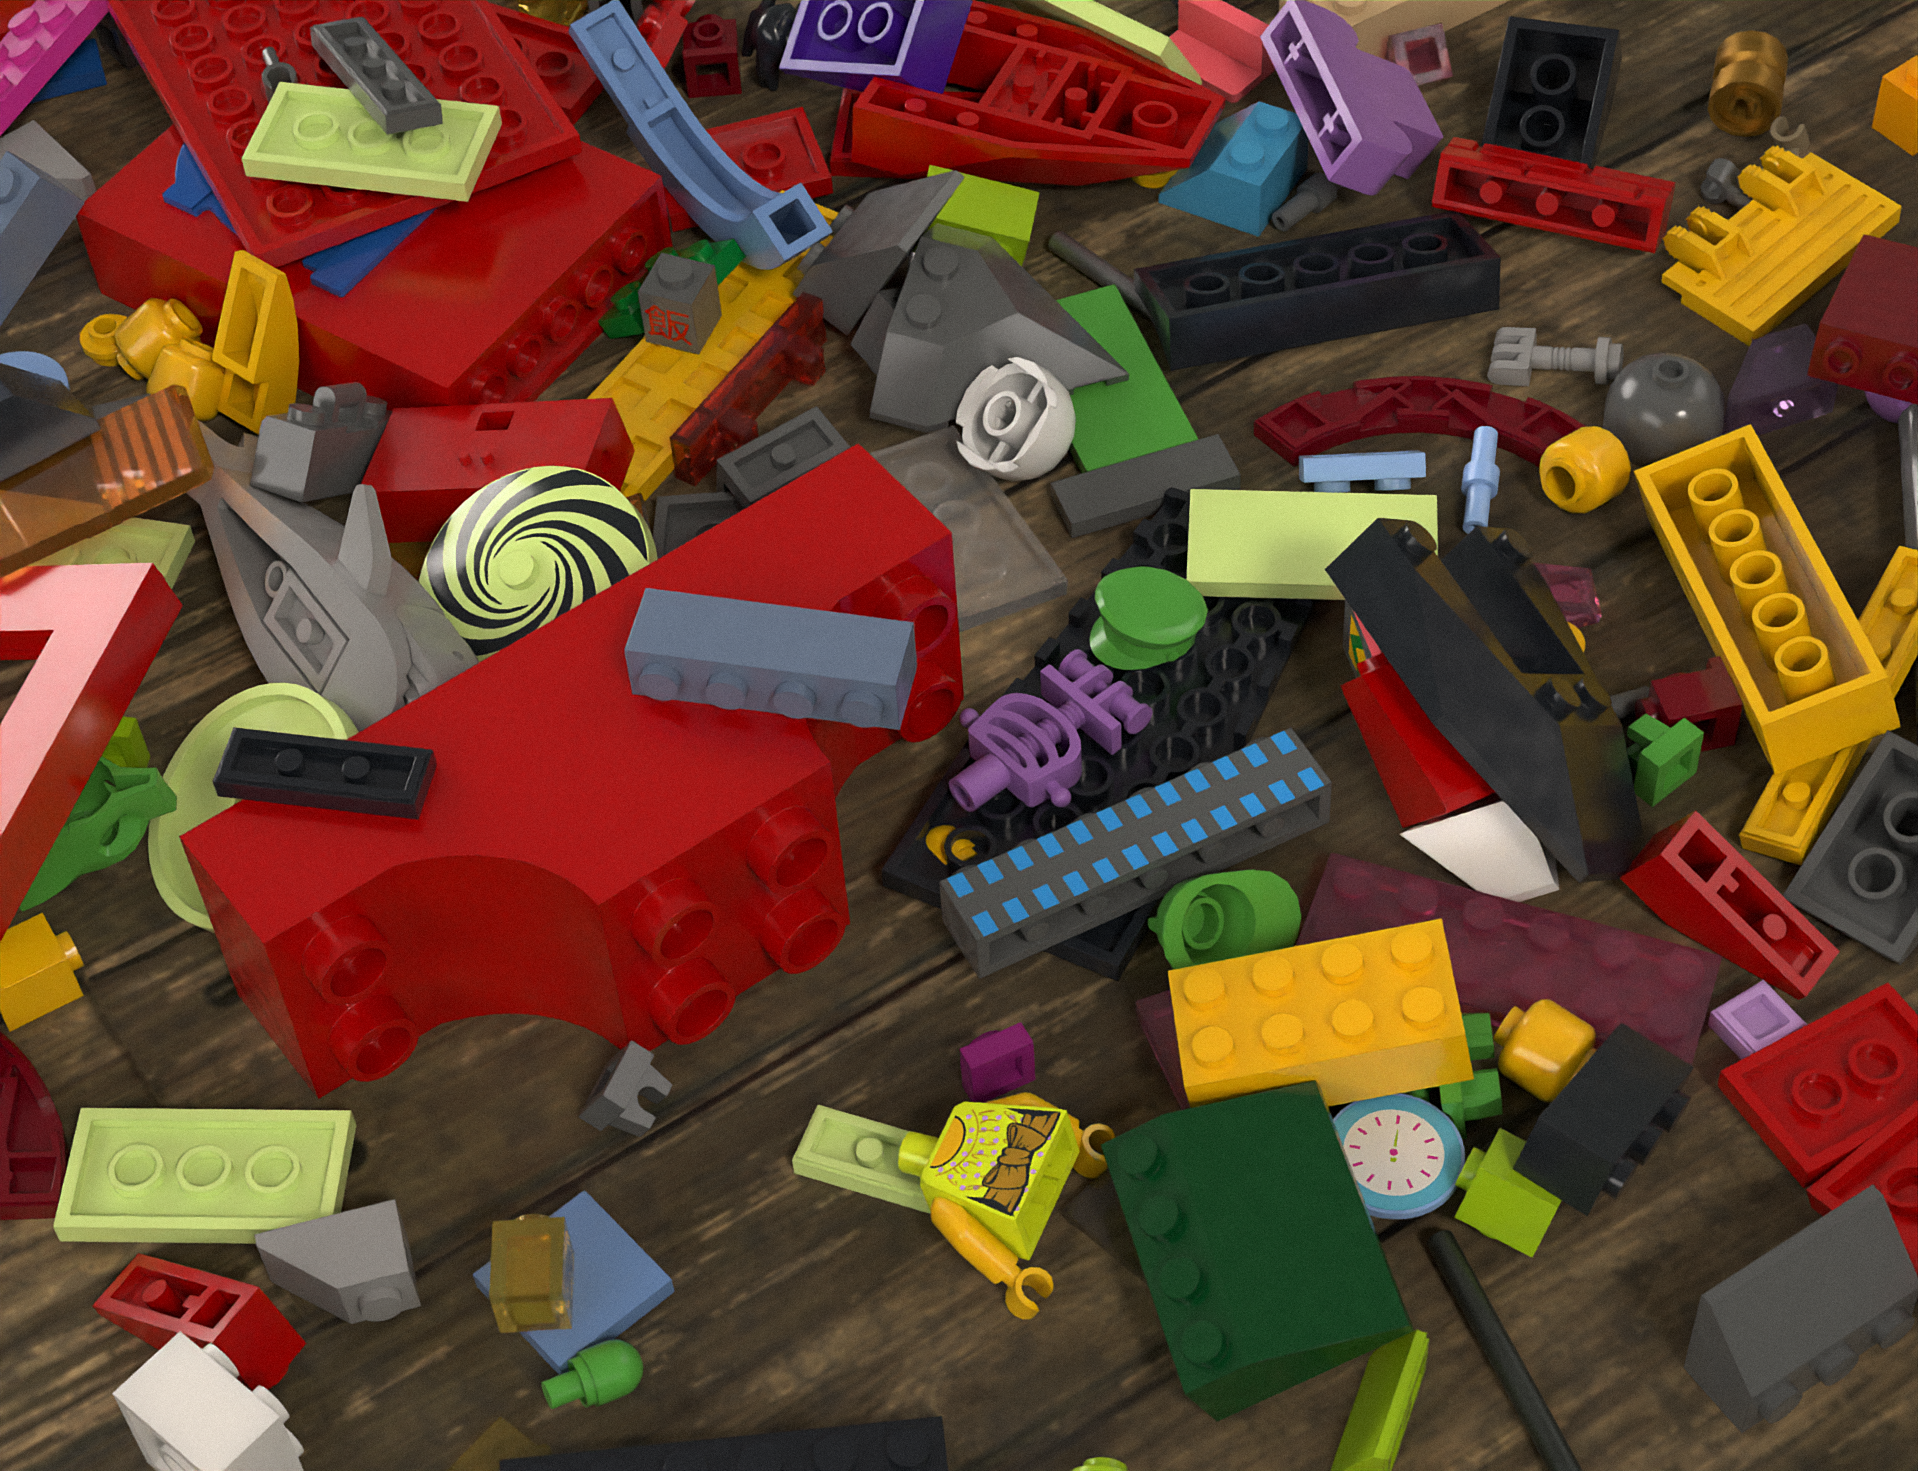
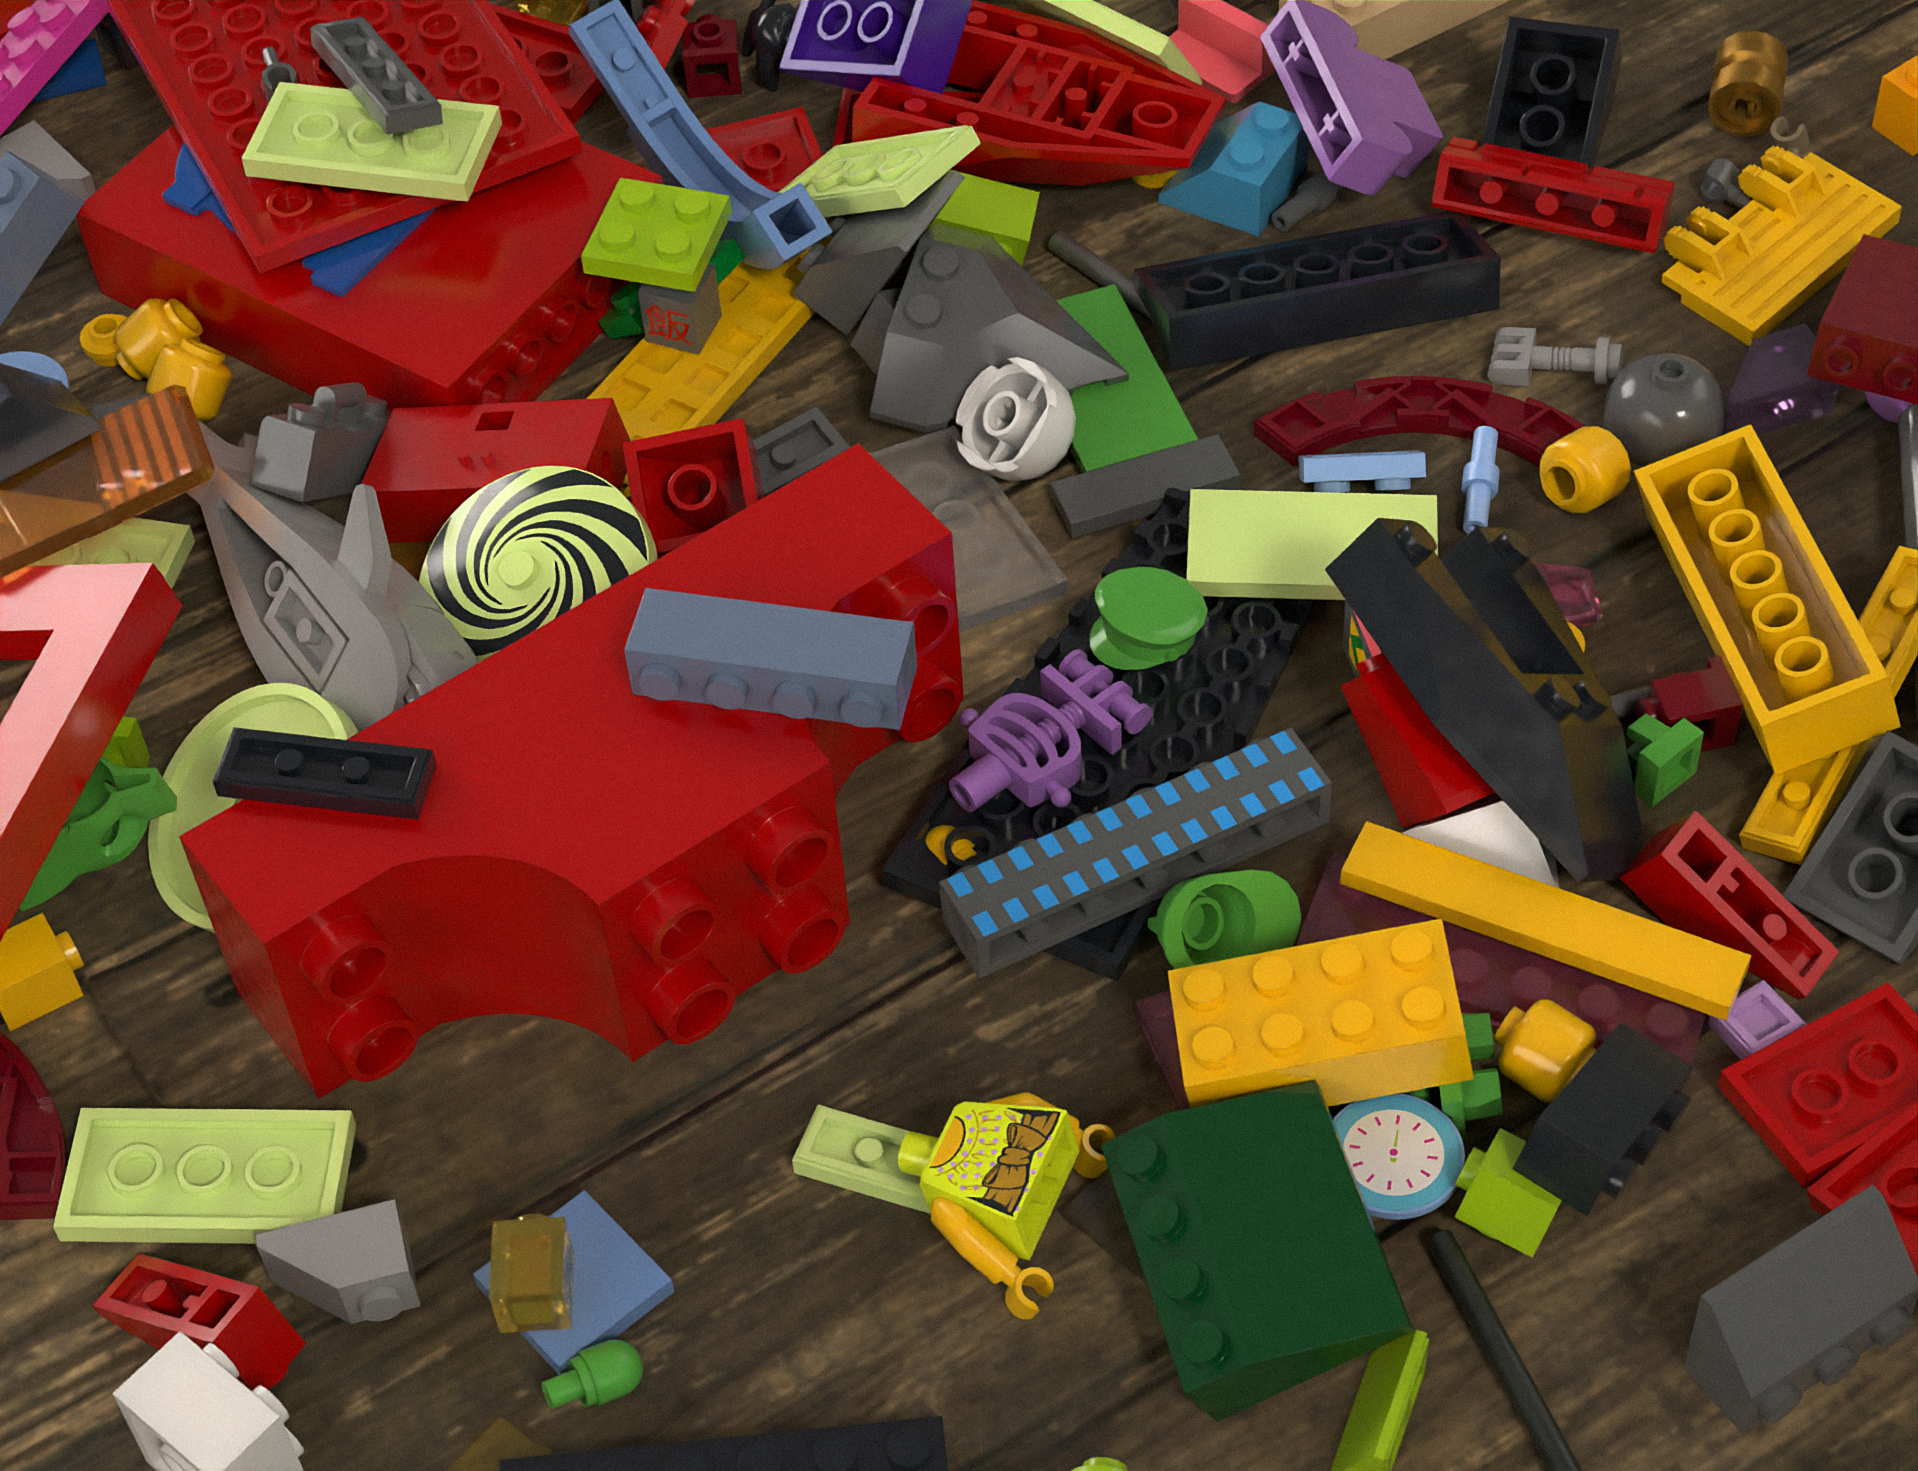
(257, 343): yellow slope -> none
(616, 1092): dark grey tile -> none
(657, 234): none -> lime plate
(692, 480): none -> red slope
(728, 414): clear red hinge -> none
(883, 170): none -> yellowish green tile
(997, 1063): magenta plate -> none
(1421, 52): clear pink slope -> none
(1546, 920): none -> yellow tile

